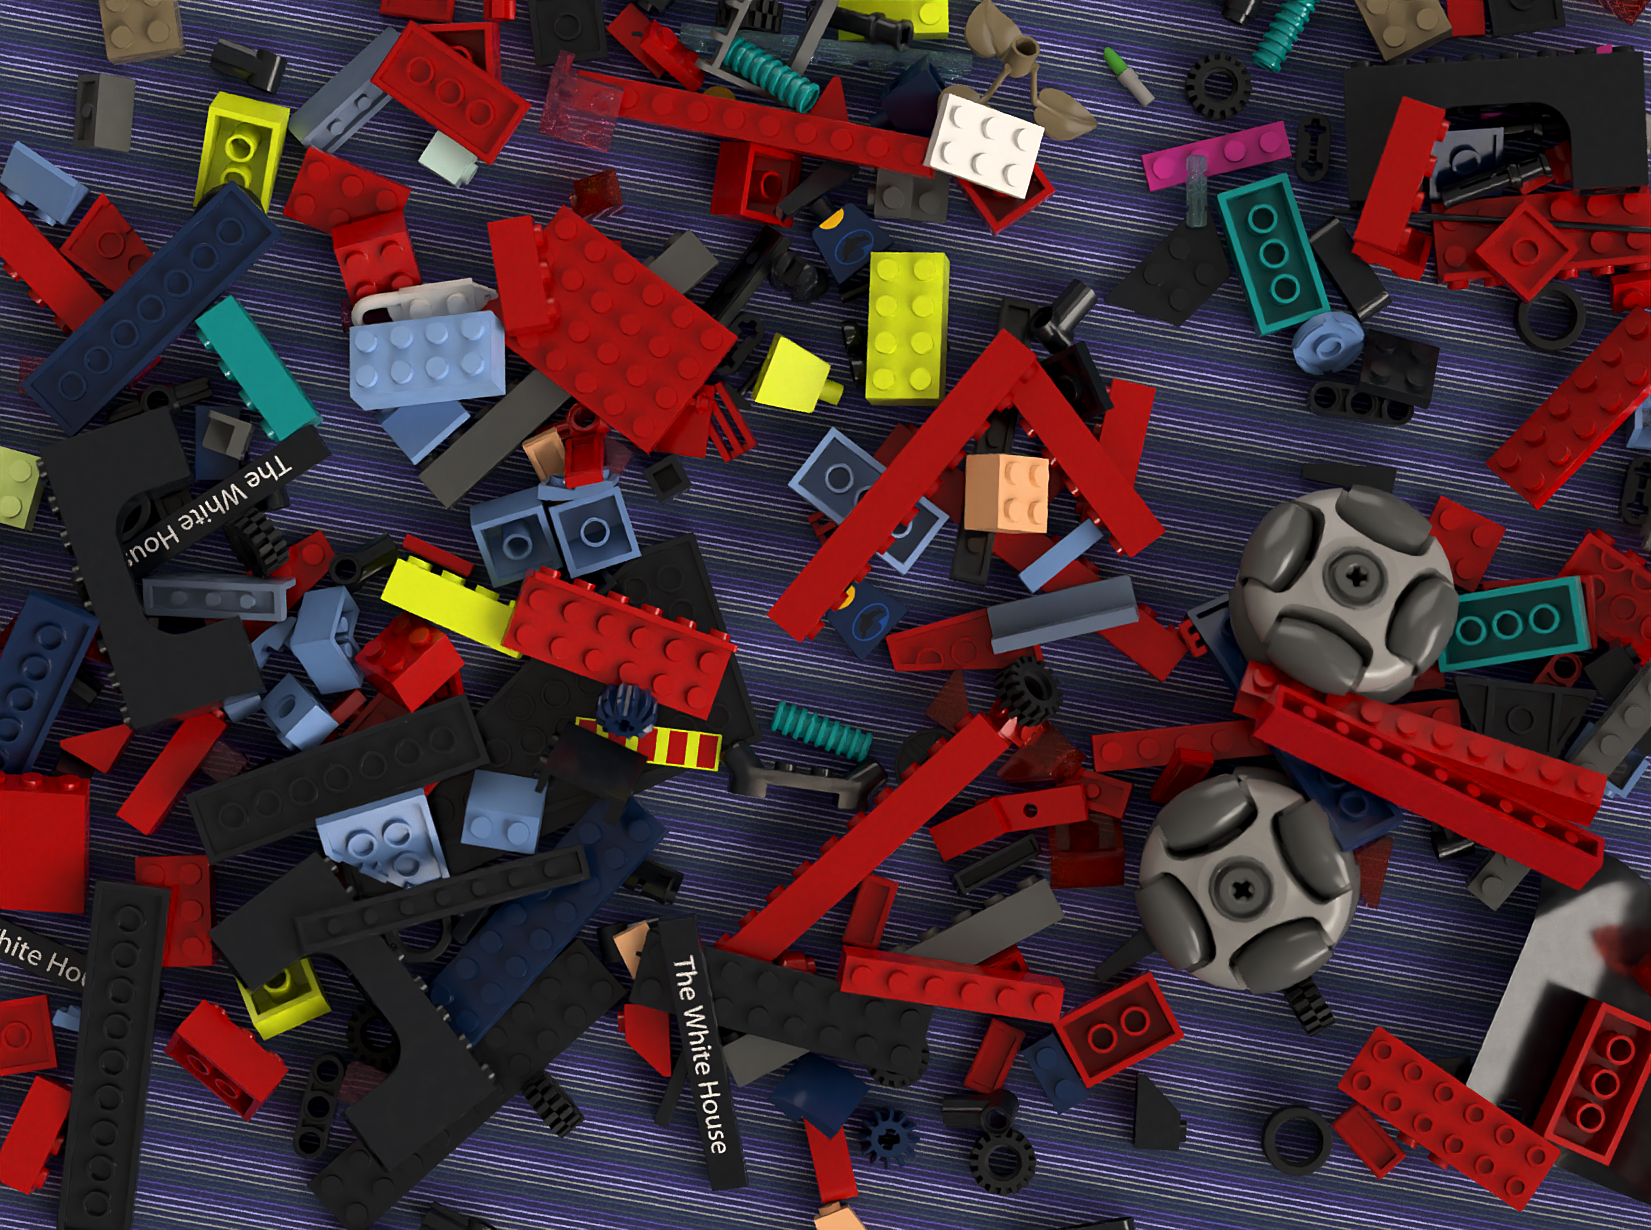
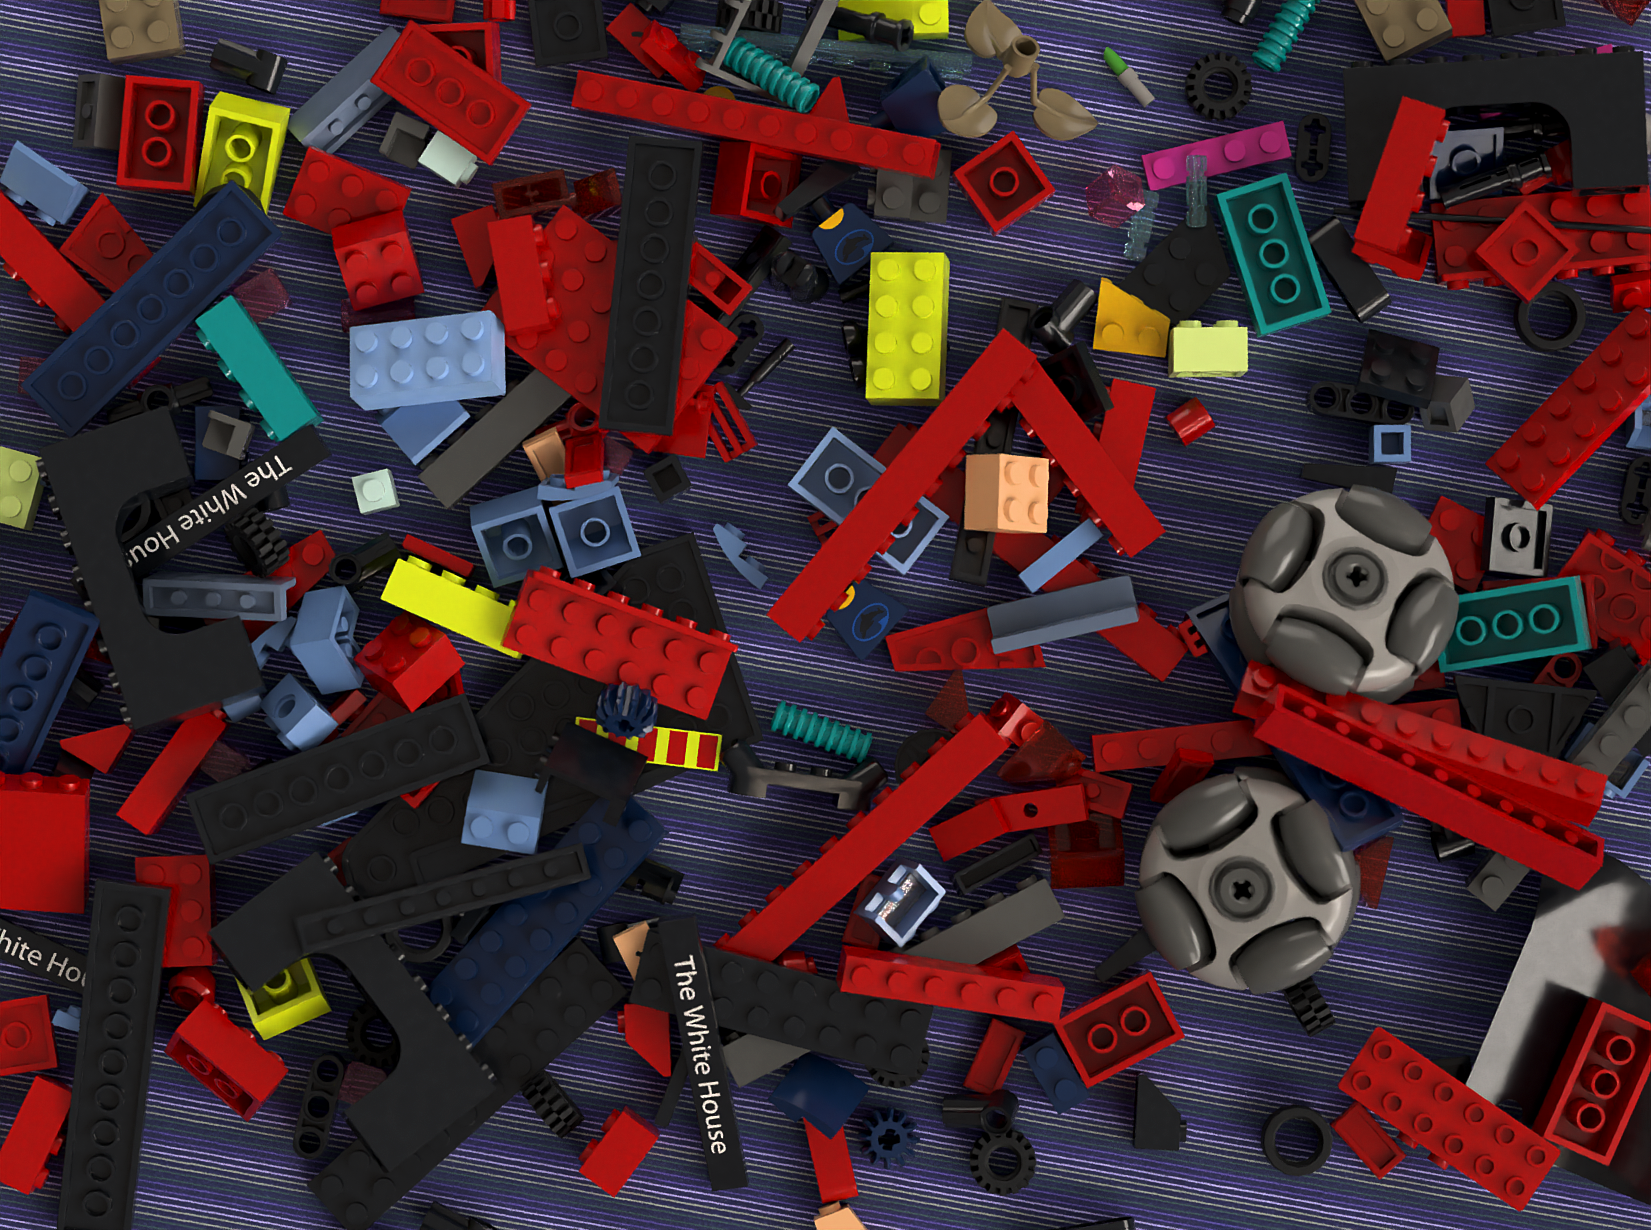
(160, 135): none -> red brick
(192, 986): none -> red cone
(264, 295): none -> clear pink panel
(375, 491): none -> light aqua brick
(387, 840): medium blue plate -> none
(405, 140): none -> dark grey panel
(426, 301): white plate -> none
(475, 243): none -> red slope
(531, 194): none -> clear red slope
(580, 107): clear pink bracket -> none
(619, 1151): none -> red brick
(651, 285): none -> black plate
(716, 280): none -> red slope
(731, 543): none -> medium blue slope
(794, 378): neon yellow torso -> none
(900, 901): none -> medium blue window
(983, 146): white plate -> none
(1028, 691): black tyre -> none
(1115, 196): none -> clear pink panel
(1128, 324): none -> yellow wing
(1141, 228): none -> clear light blue axle
(1190, 421): none -> red brick
(1208, 350): none -> yellowish green brick
(1327, 343): medium blue tile -> none
(1389, 444): none -> medium blue brick
(1449, 404): none -> dark grey panel
(1516, 537): none -> plate

